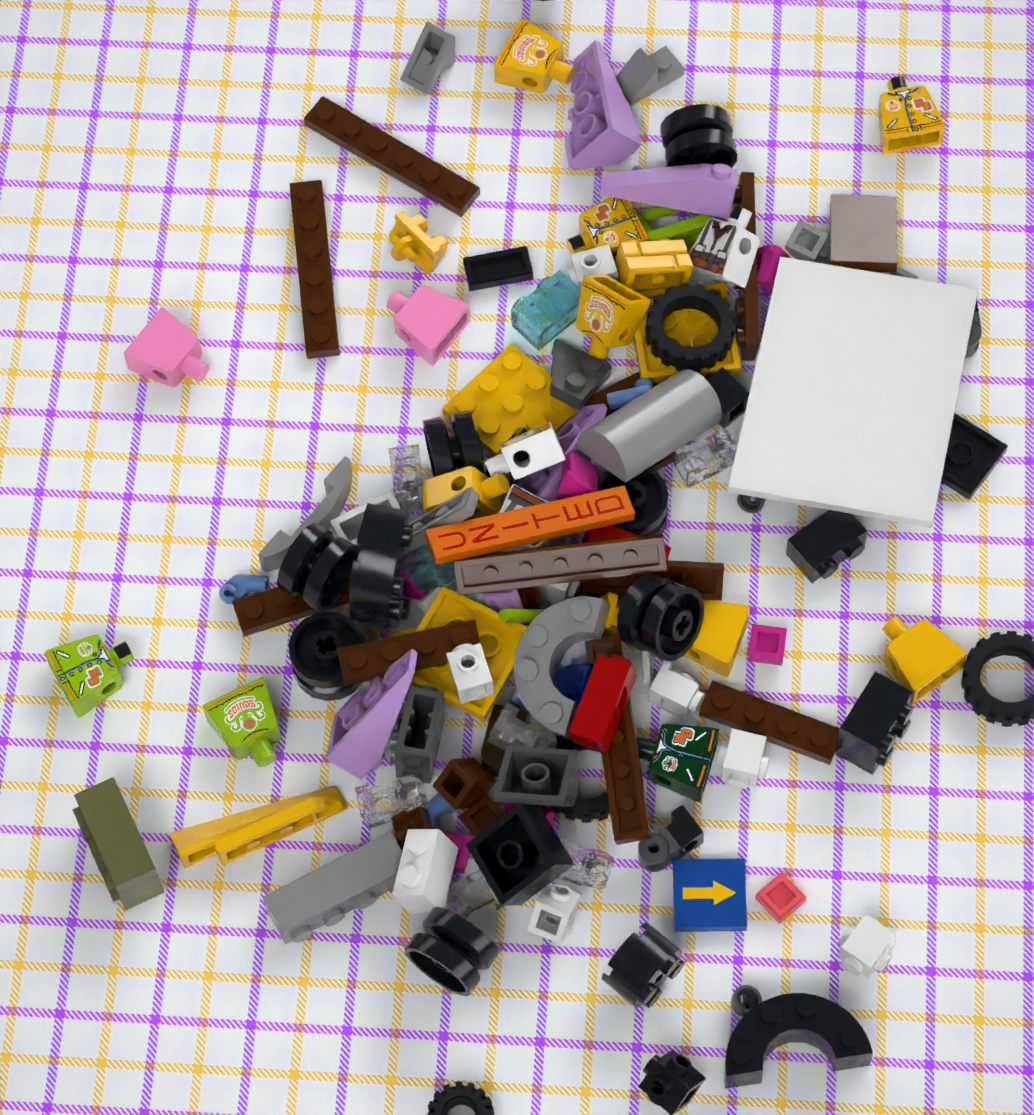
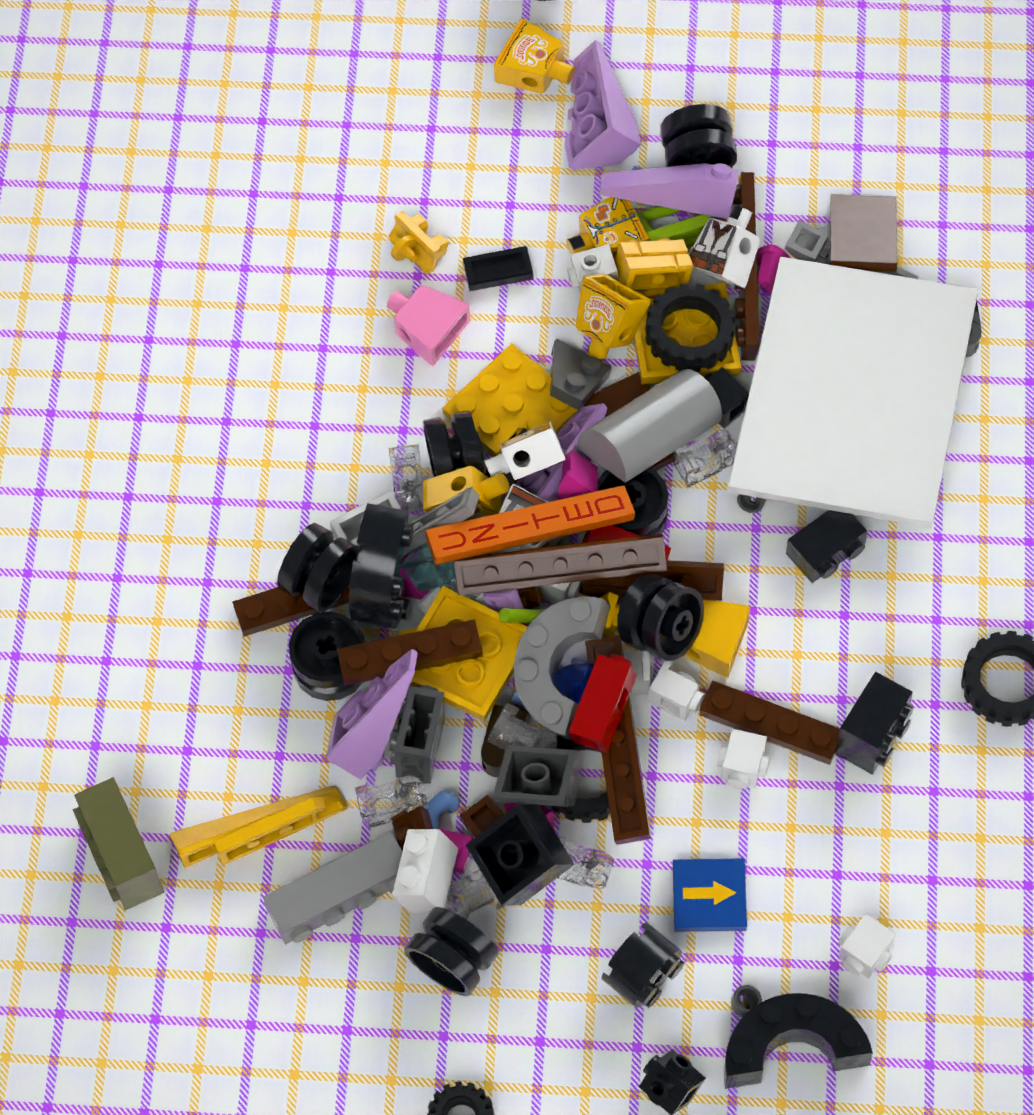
(88, 671): lime torso -> none
(166, 351): bright pink torso -> none
(241, 585): medium blue arm -> none
(246, 722): lime torso -> none
(314, 269): reddish brown plate -> none
(337, 490): light grey slope -> none
(392, 156): reddish brown plate -> none
(431, 53): light grey slope -> none
(464, 782): reddish brown brick -> none
(470, 672): white brick -> none
(546, 310): clear light blue brick -> none
(554, 912): white brick -> none
(620, 398): medium blue arm -> none
(648, 74): light grey slope -> none
(671, 842): leg -> none
(680, 758): dark green torso -> none
(767, 644): dark pink plate -> none
(780, 897): coral tile -> none
(908, 118): yellow torso -> none
(921, 656): yellow torso -> none
(970, 457): black tile -> none

